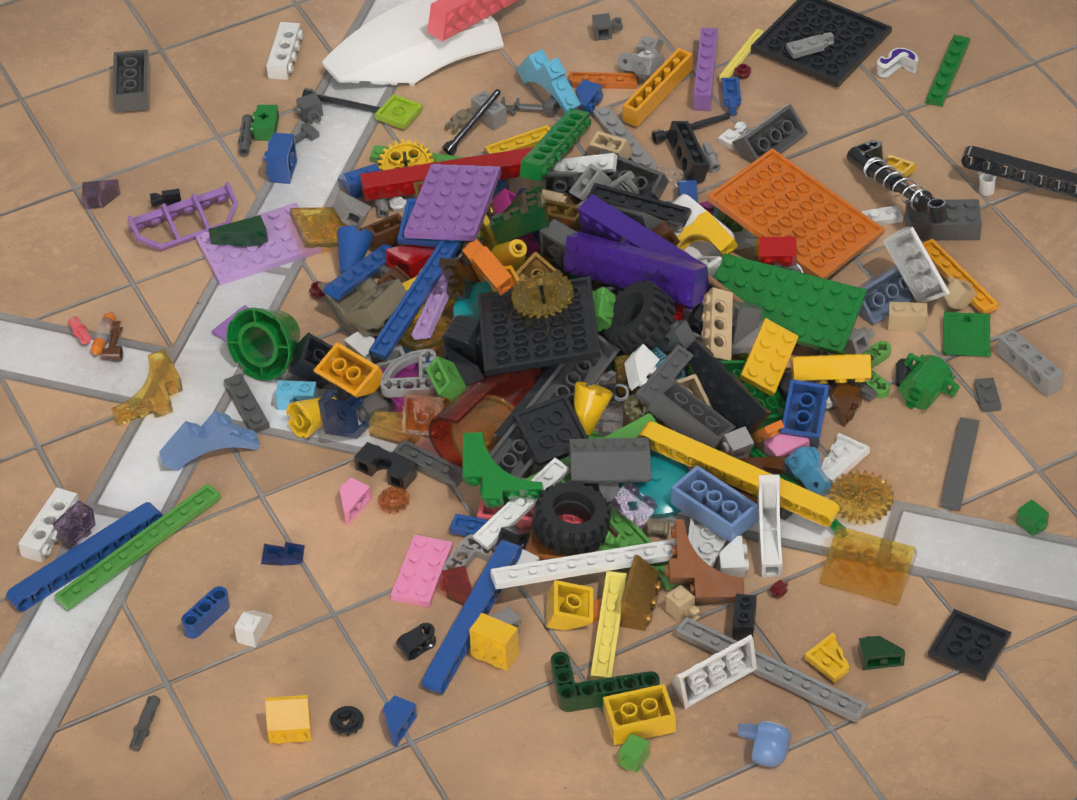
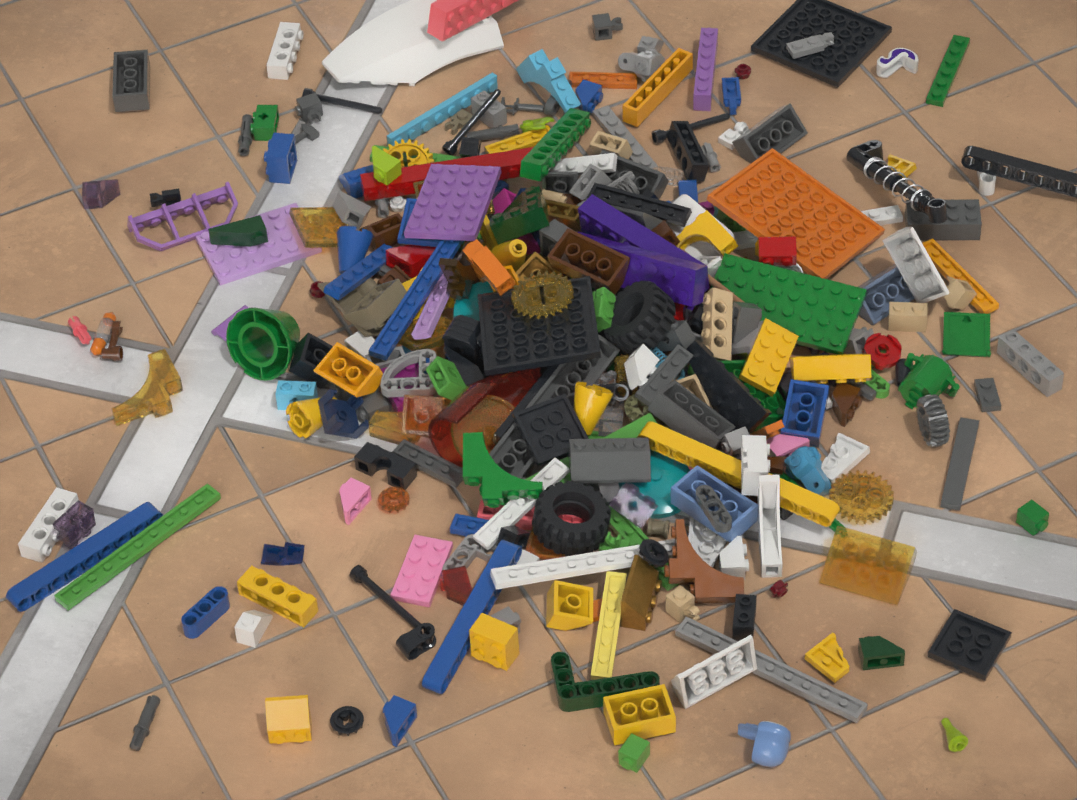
(215, 433): medium blue arch -> none
(246, 403): dark grey plate -> none
(277, 596): none -> yellow brick
(360, 575): none -> black piece
(385, 167): none -> lime slope
(399, 111): lime plate -> none
(442, 111): none -> medium azure plate
(470, 147): none -> black brick
(498, 132): none -> dark grey pin
(535, 124): none -> lime plate
(583, 257): none -> reddish brown slope
(657, 549): none -> black gear
(713, 516): none -> dark grey beam
(740, 55): light yellow axle -> none
(753, 462): none -> white wedge
(889, 343): none -> red plate
(933, 420): none -> dark grey gear
(955, 739): none -> lime cone

